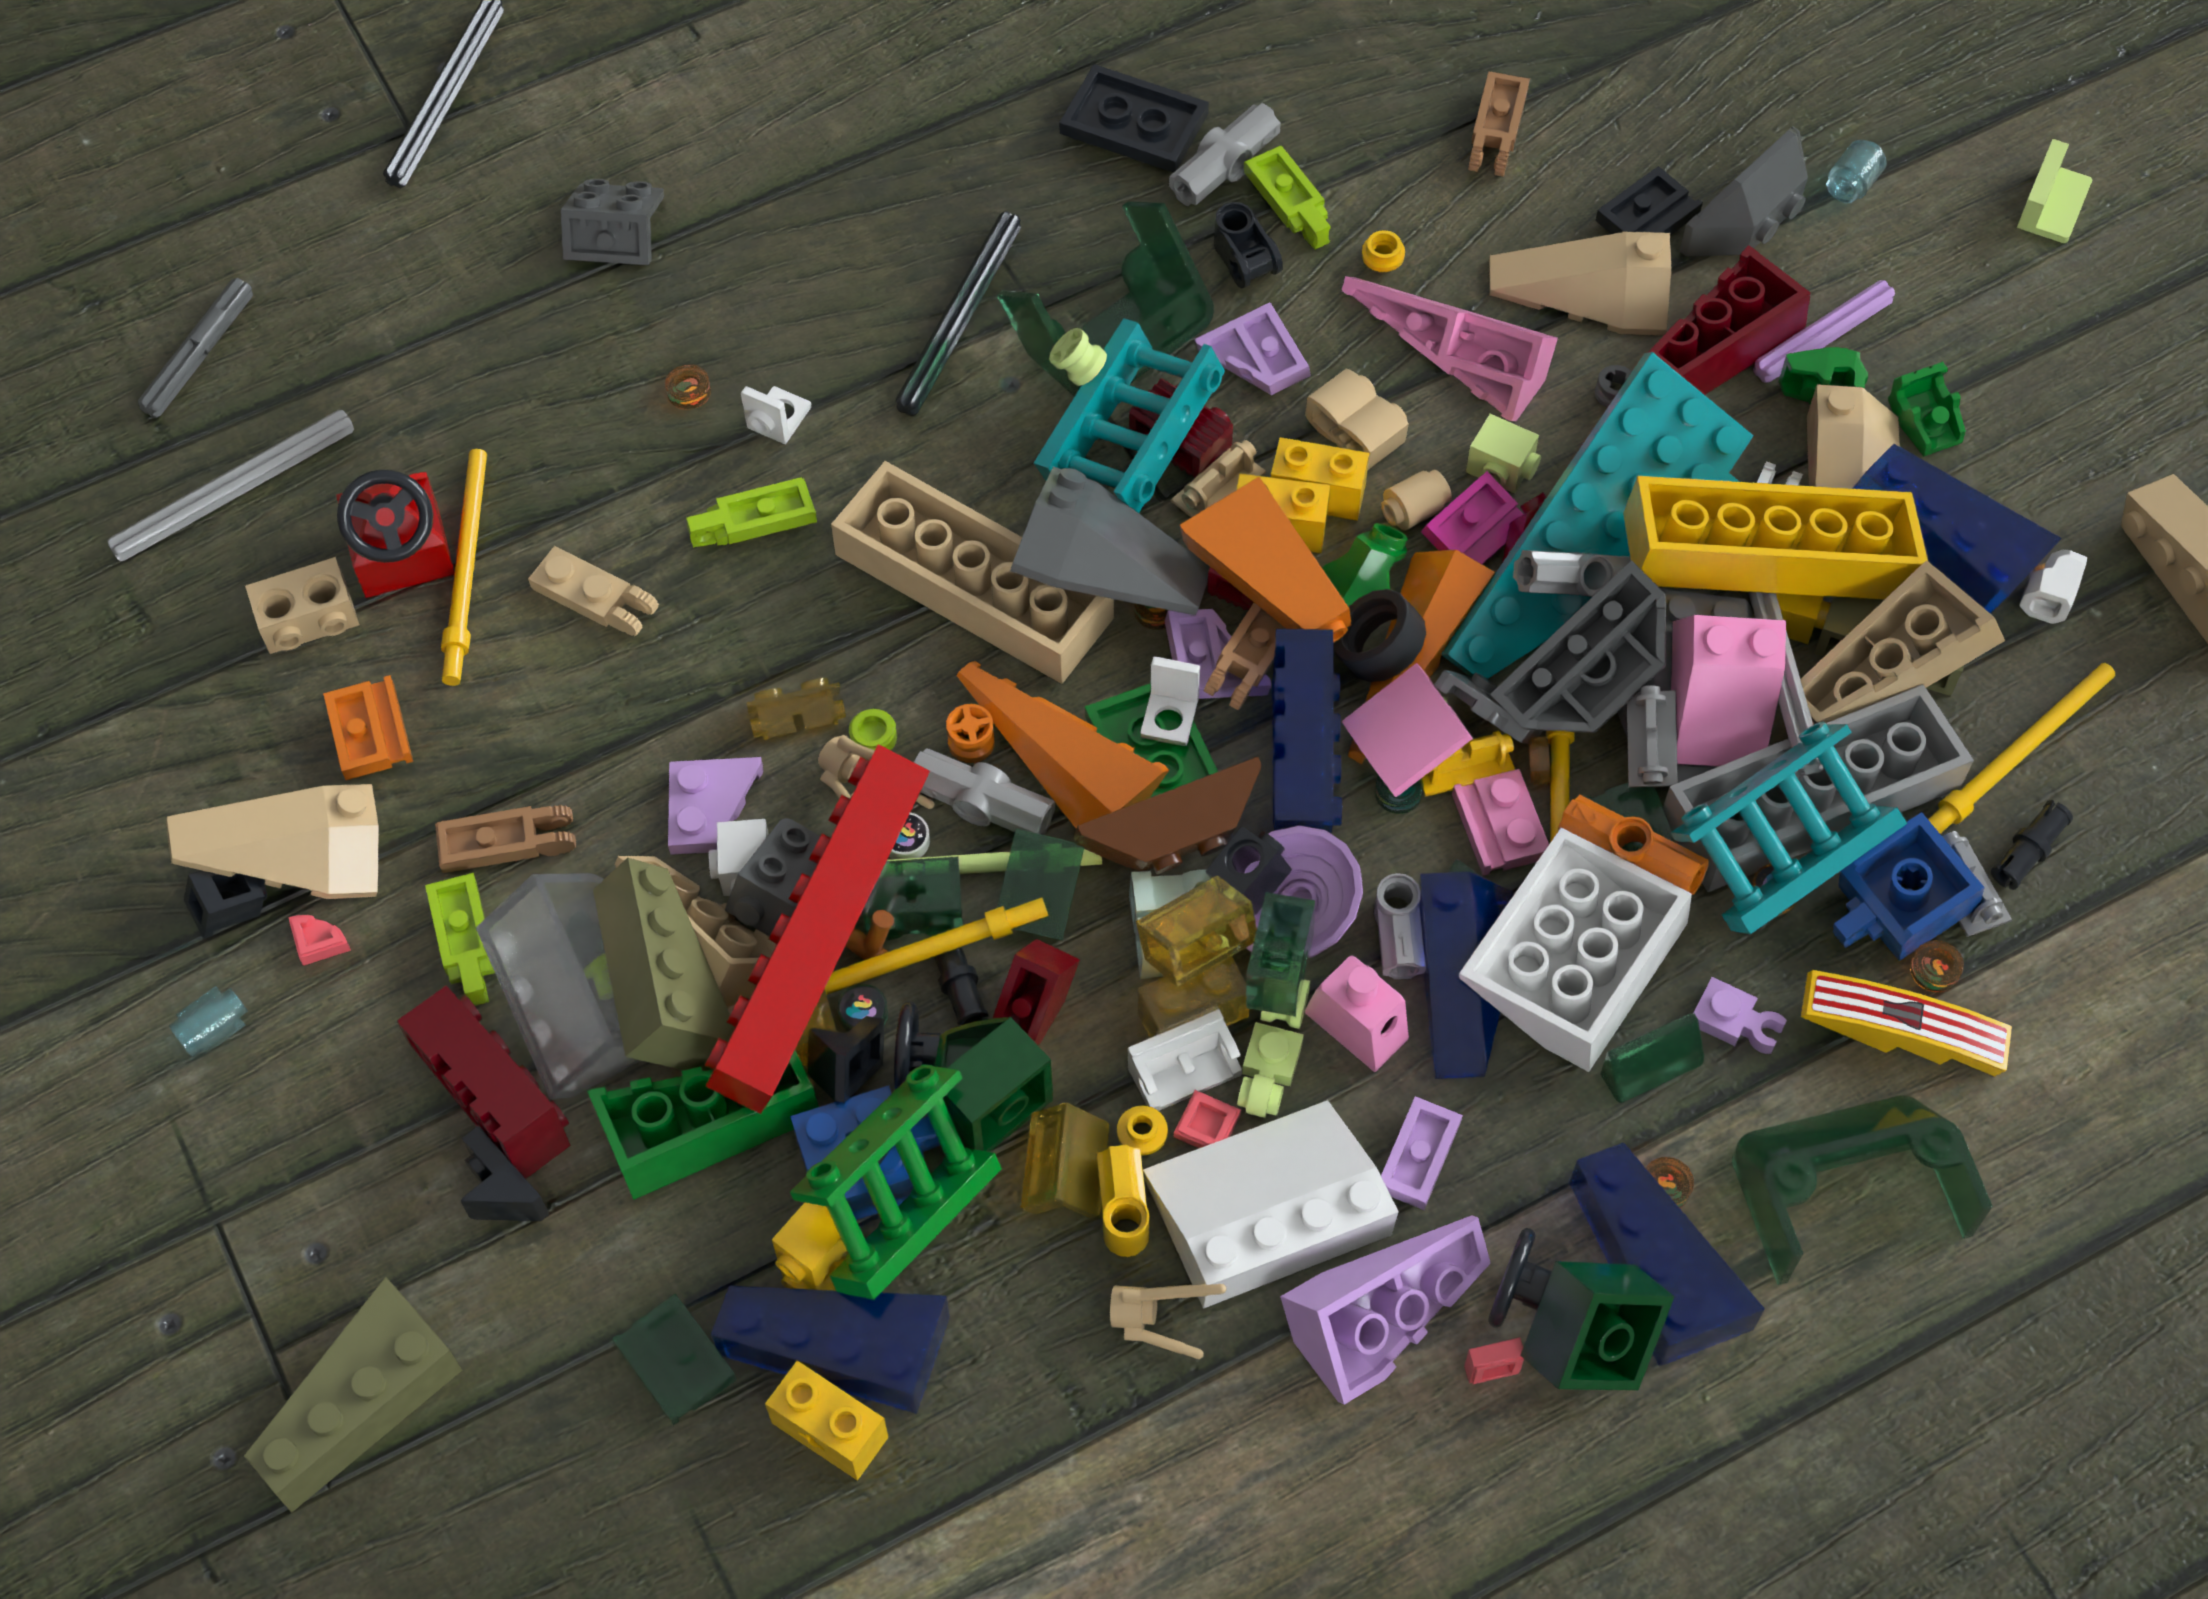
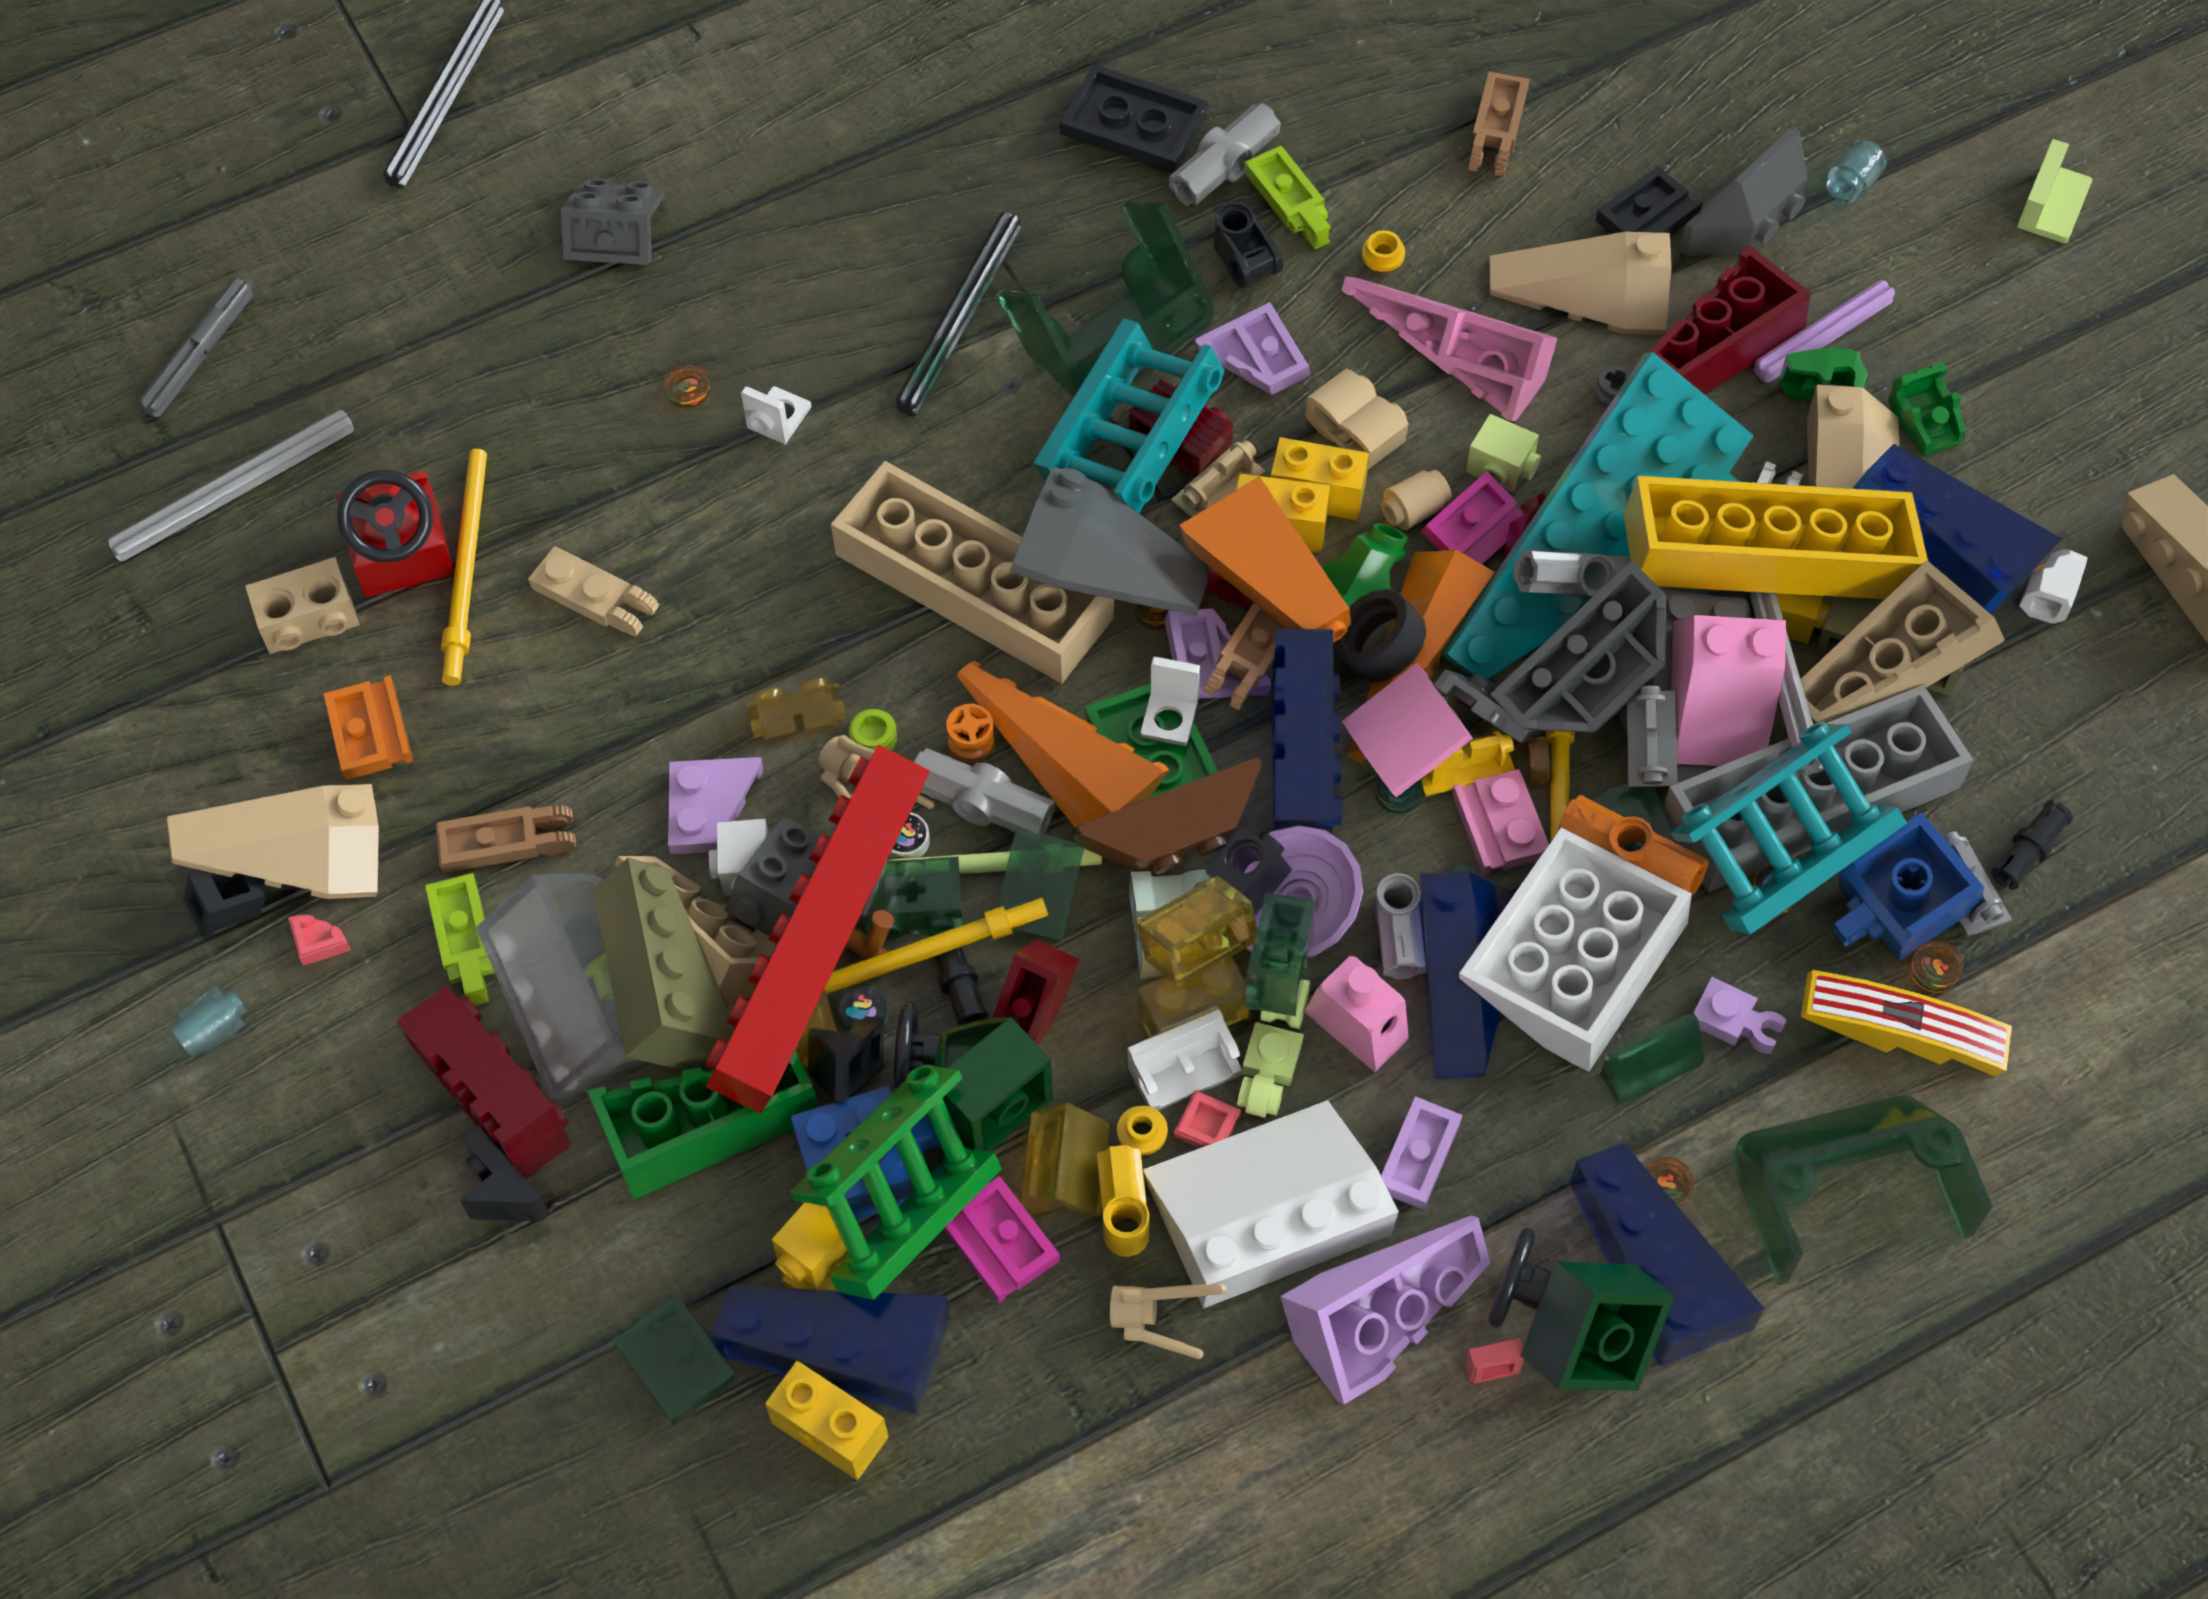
(352, 1397): olive wedge -> none
(753, 514): lime hinge -> none
(1001, 1240): none -> dark pink plate
(1078, 356): yellowish green wheel -> none
(1959, 803): yellow bar -> none

